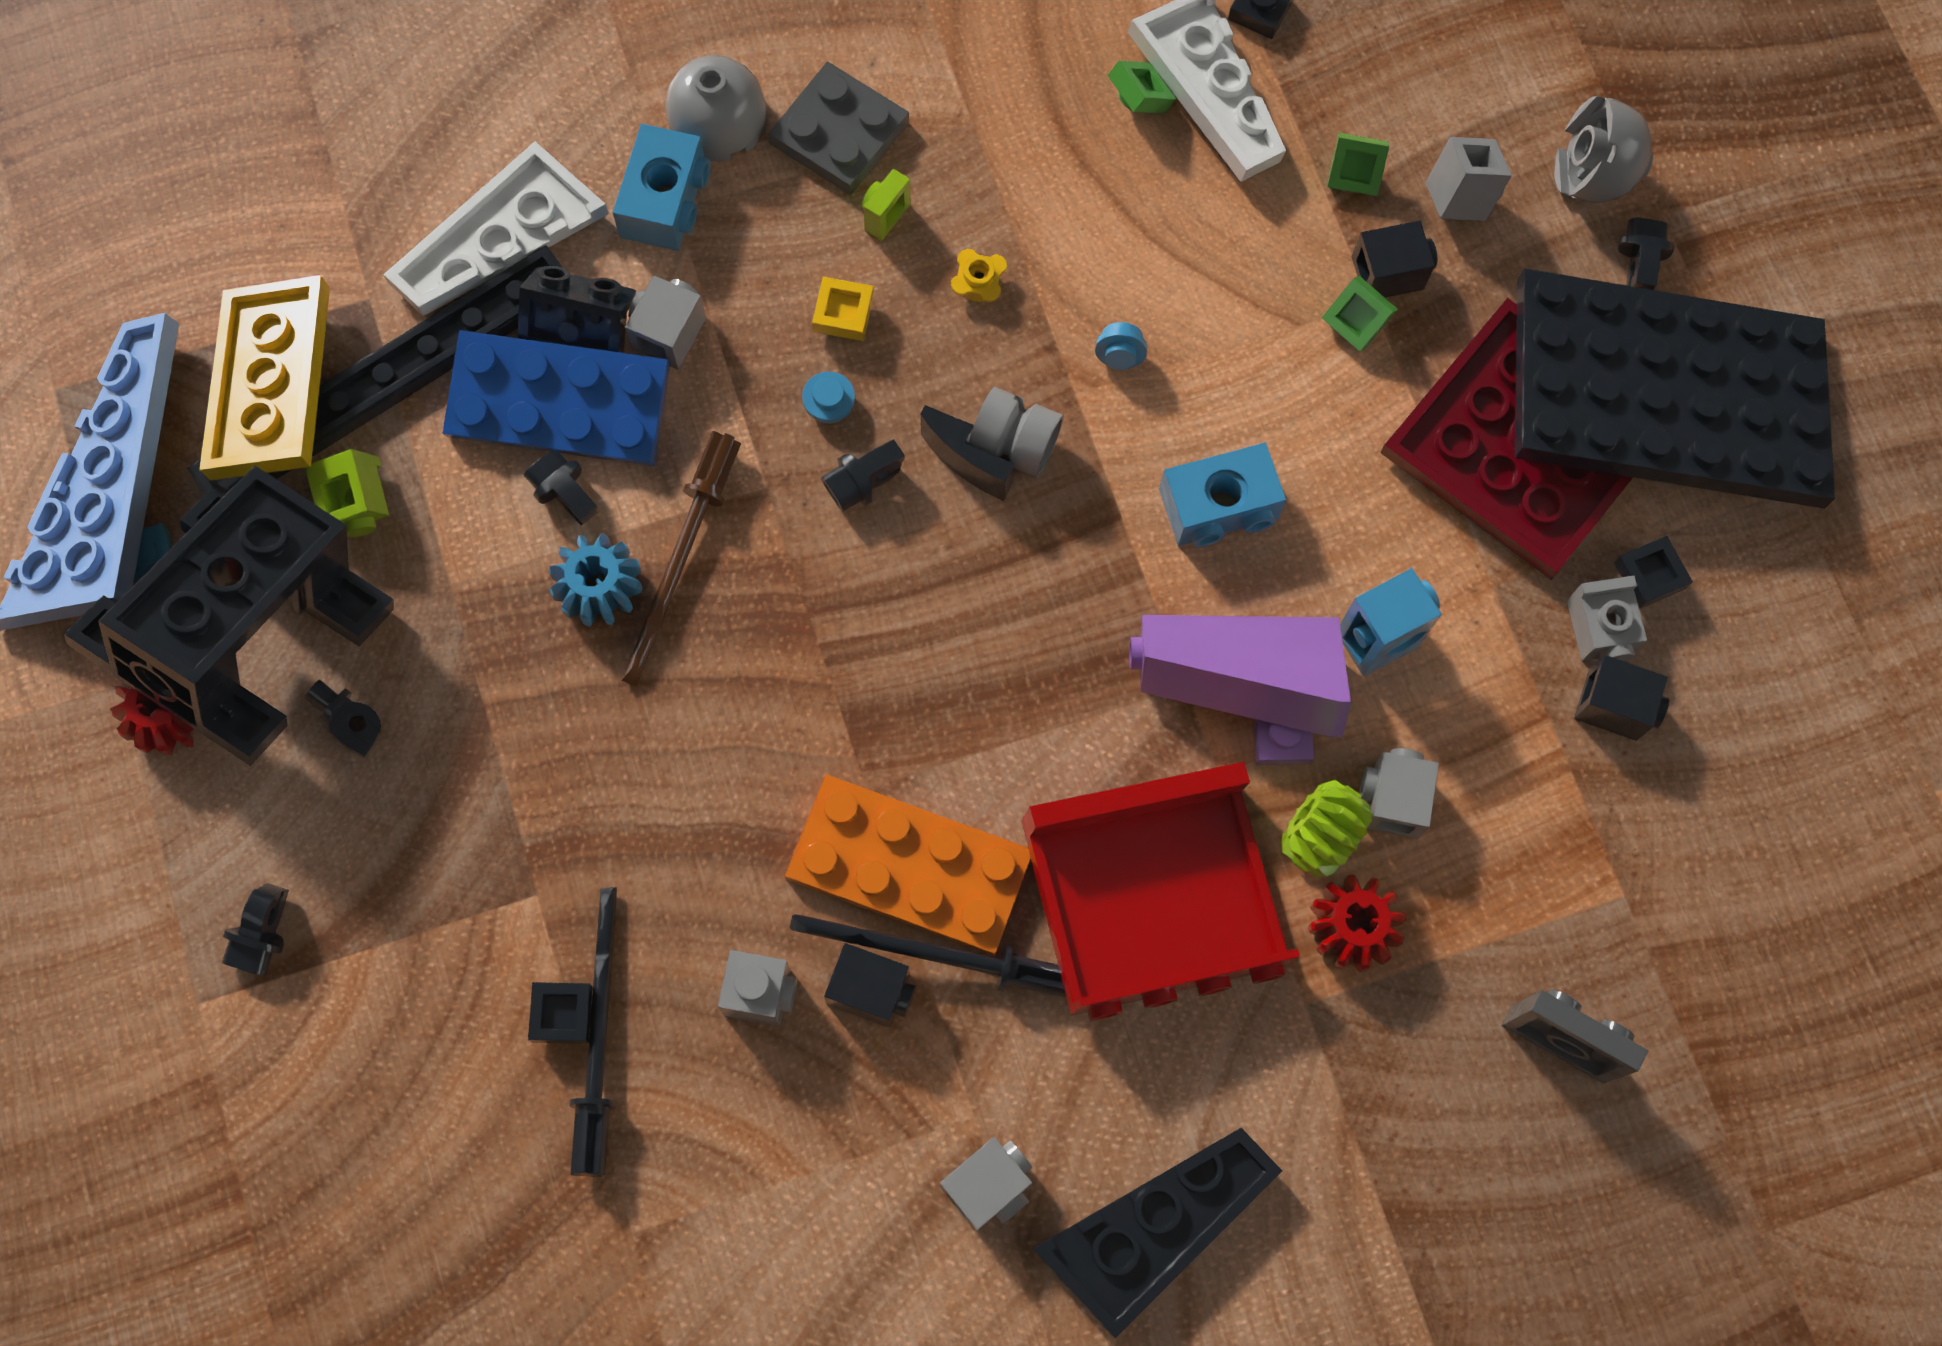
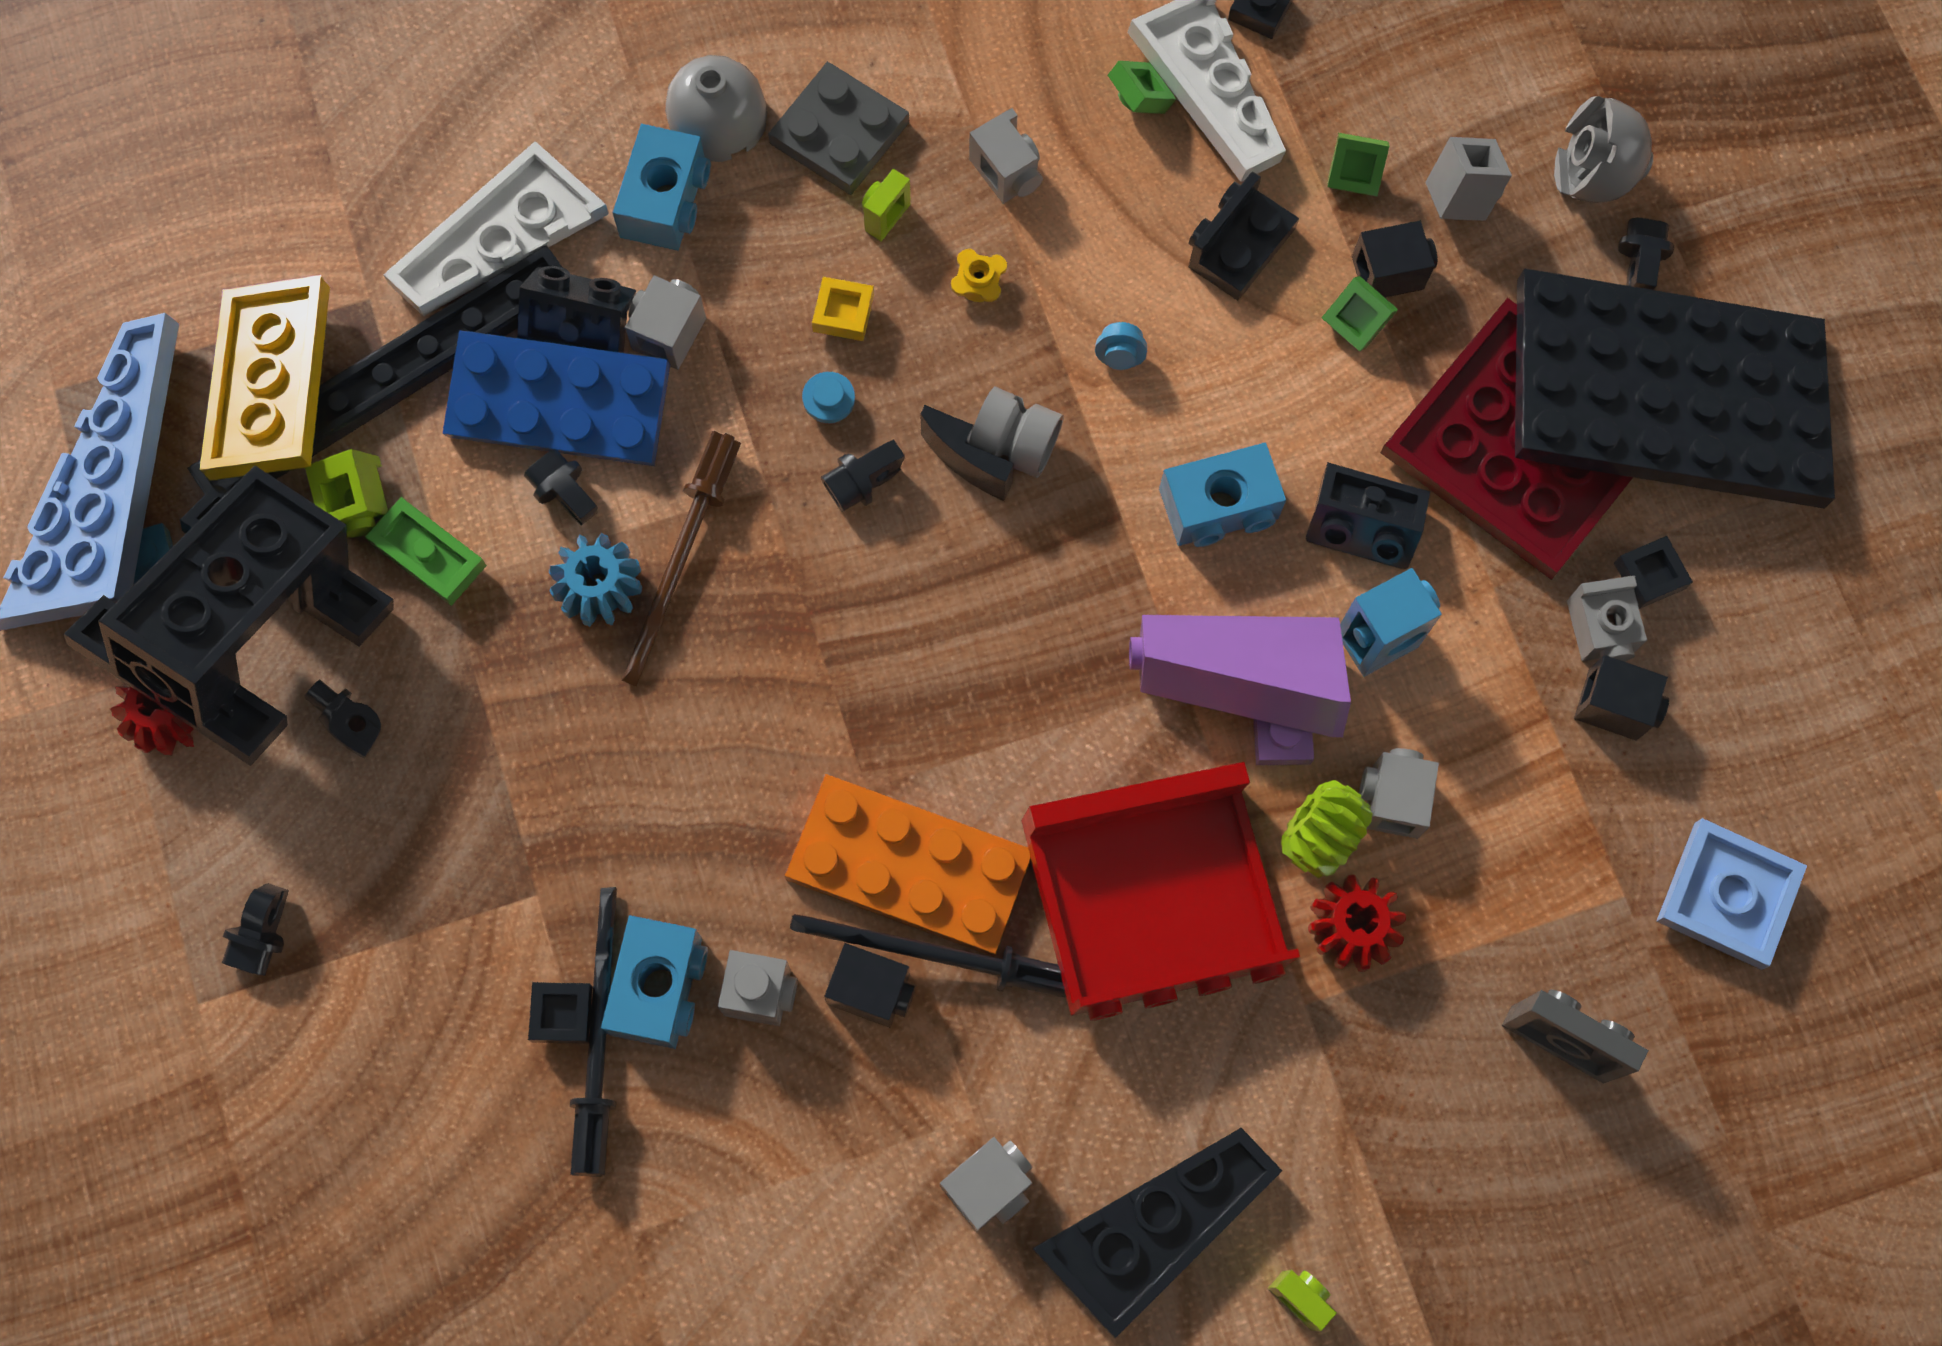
(426, 551): none -> bright green plate
(645, 949): none -> dark azure brick
(1005, 157): none -> light grey brick
(1240, 237): none -> black bracket
(1304, 1298): none -> lime plate
(1368, 516): none -> black bracket
(1732, 893): none -> light blue plate

